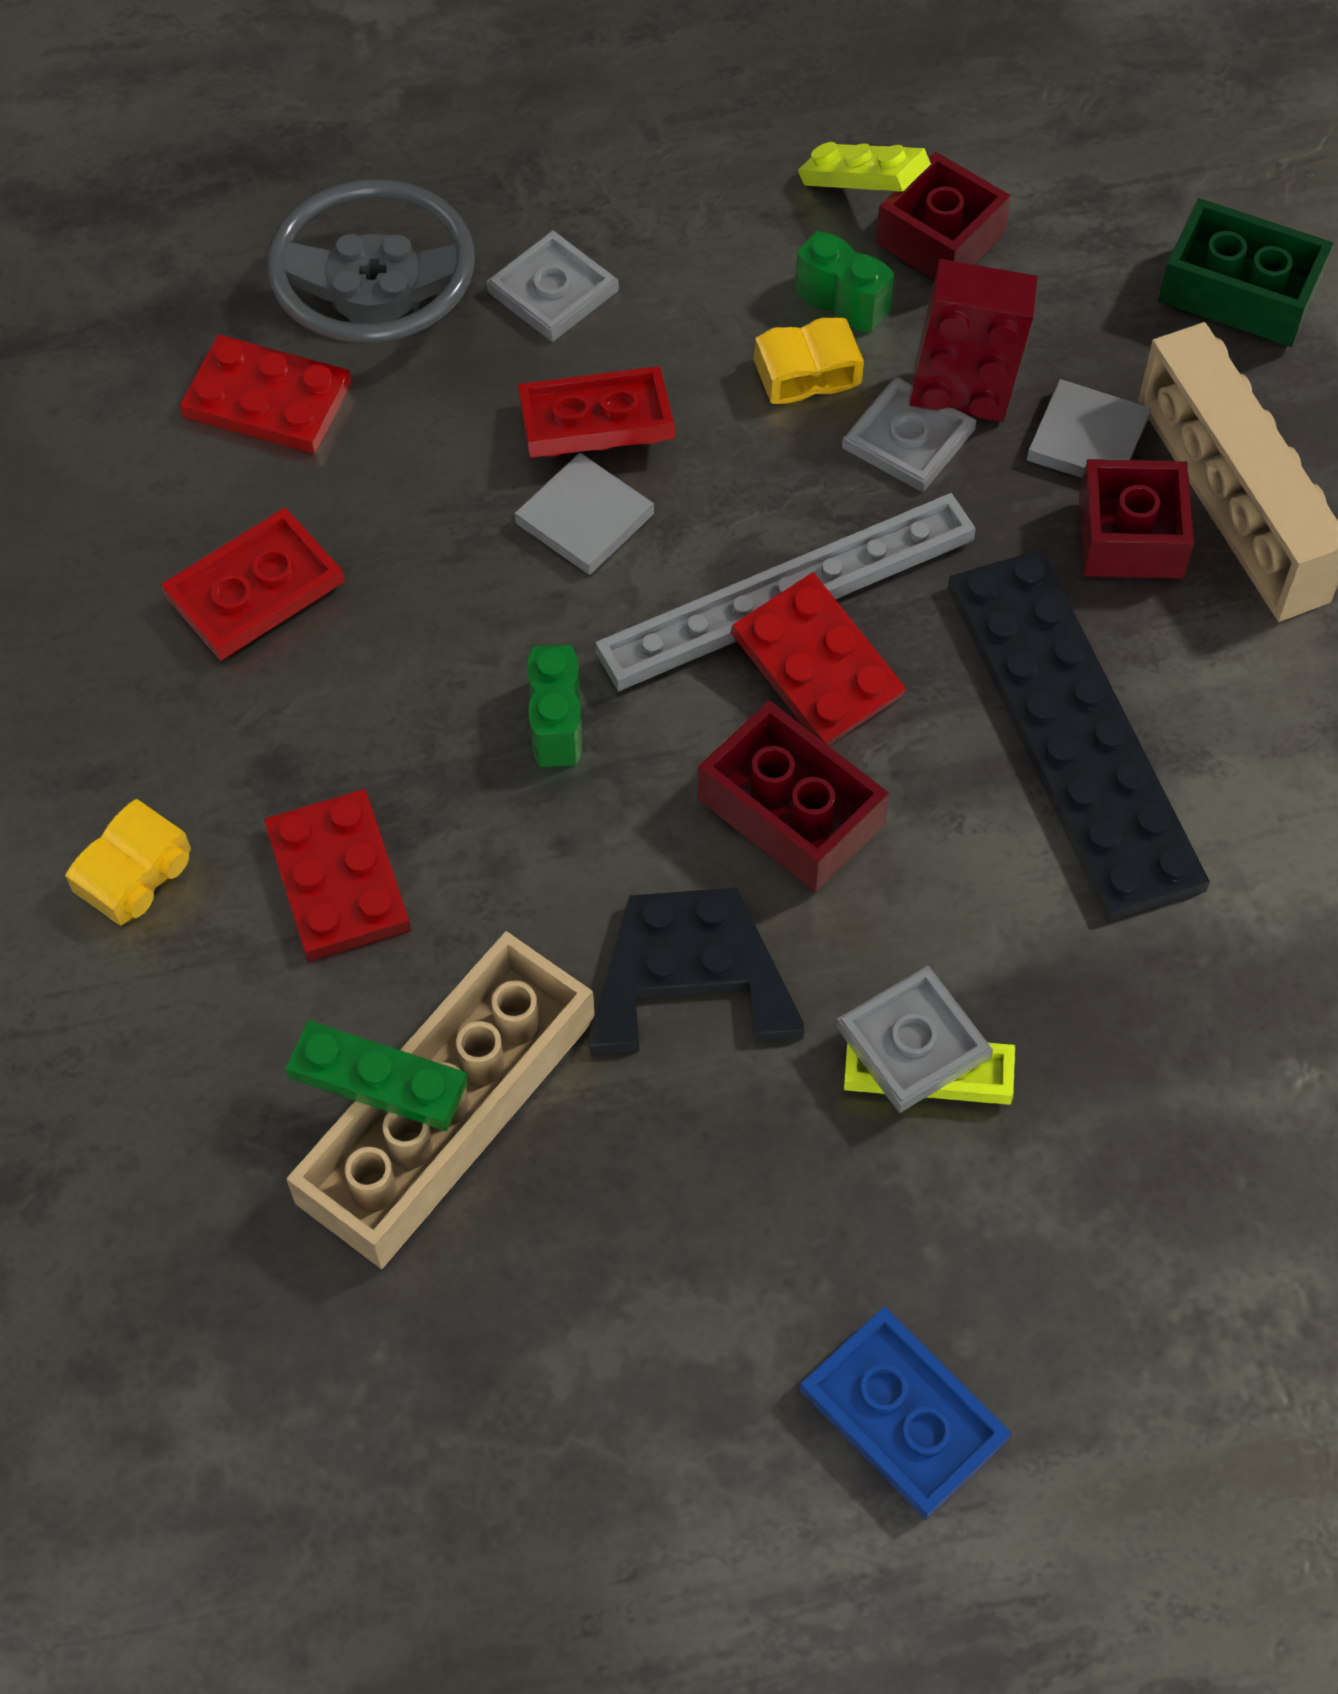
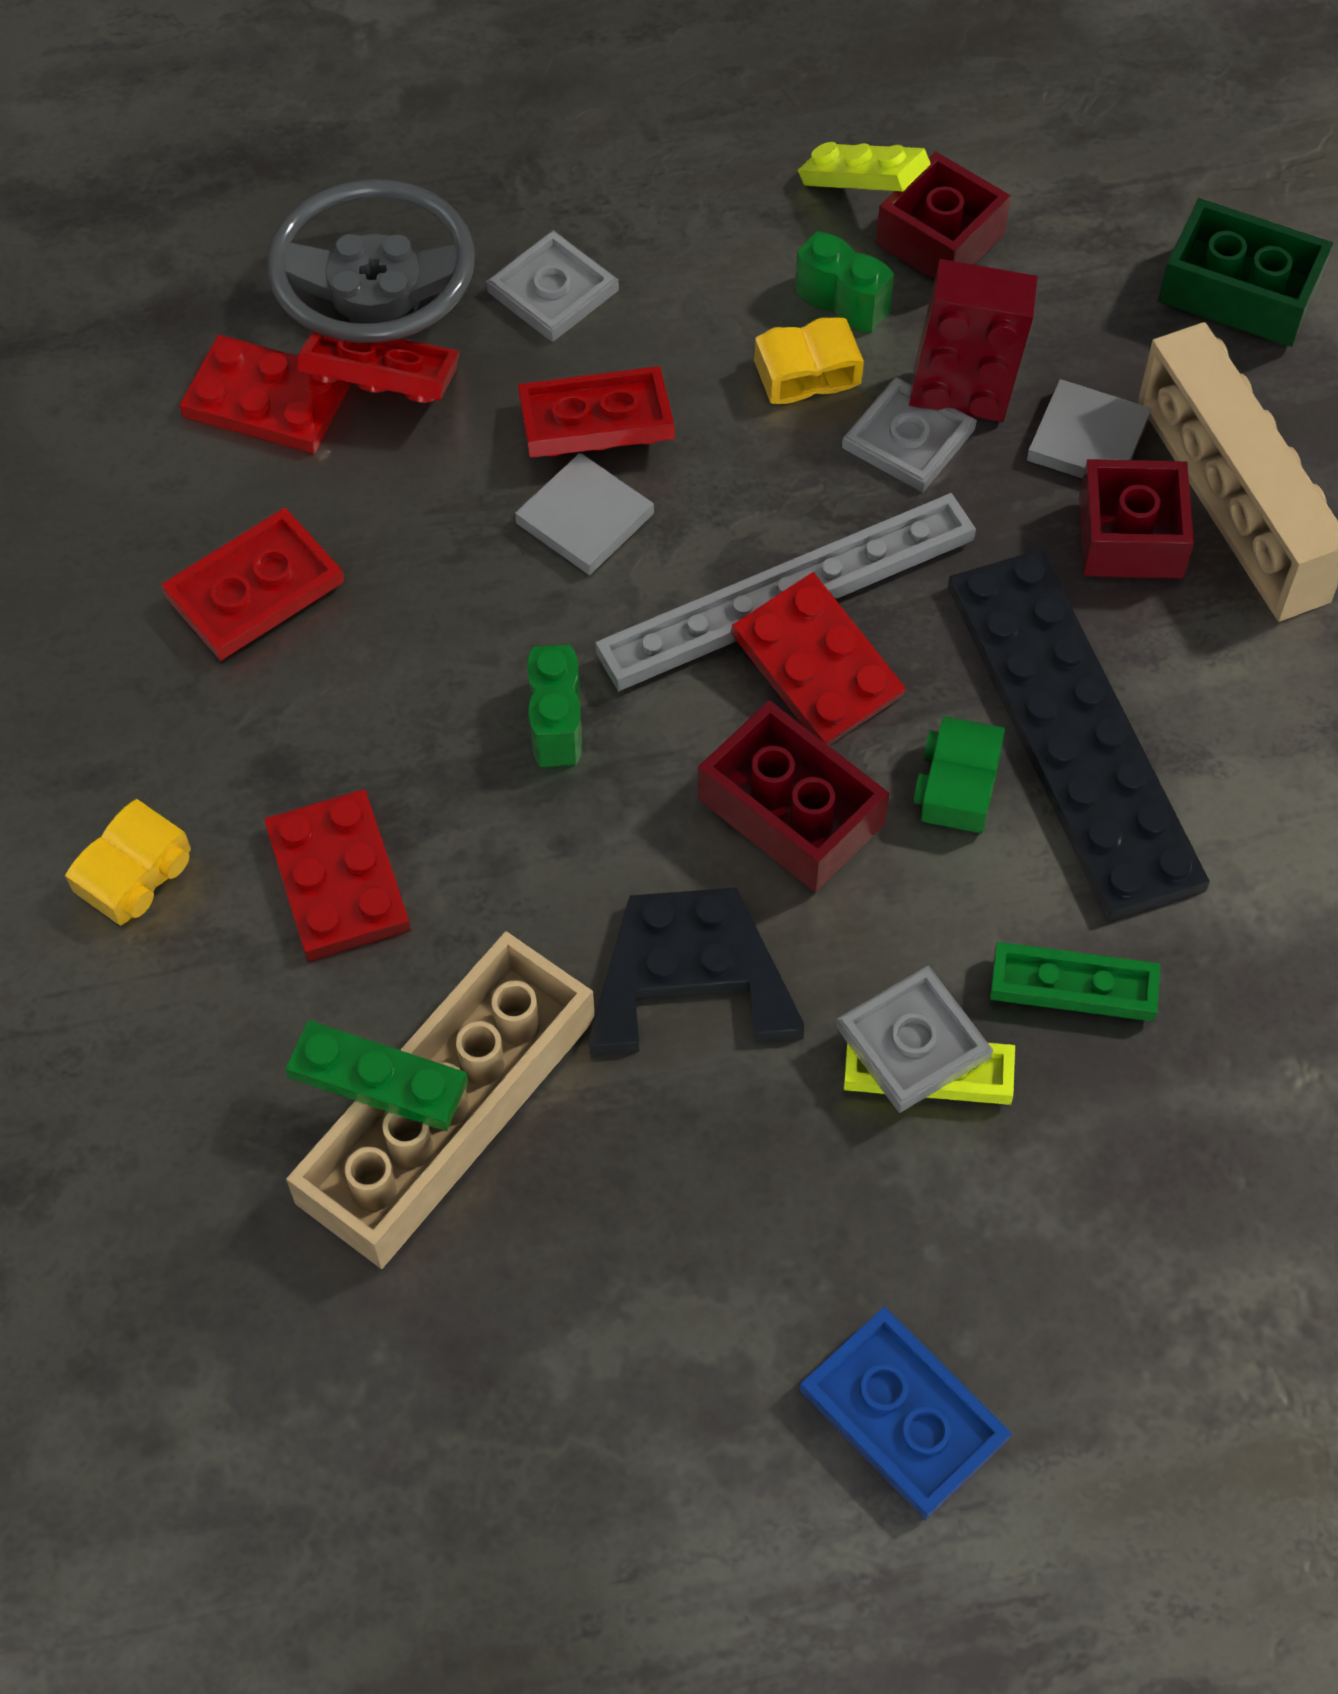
(395, 365): none -> red plate
(961, 774): none -> green brick
(1075, 981): none -> green plate

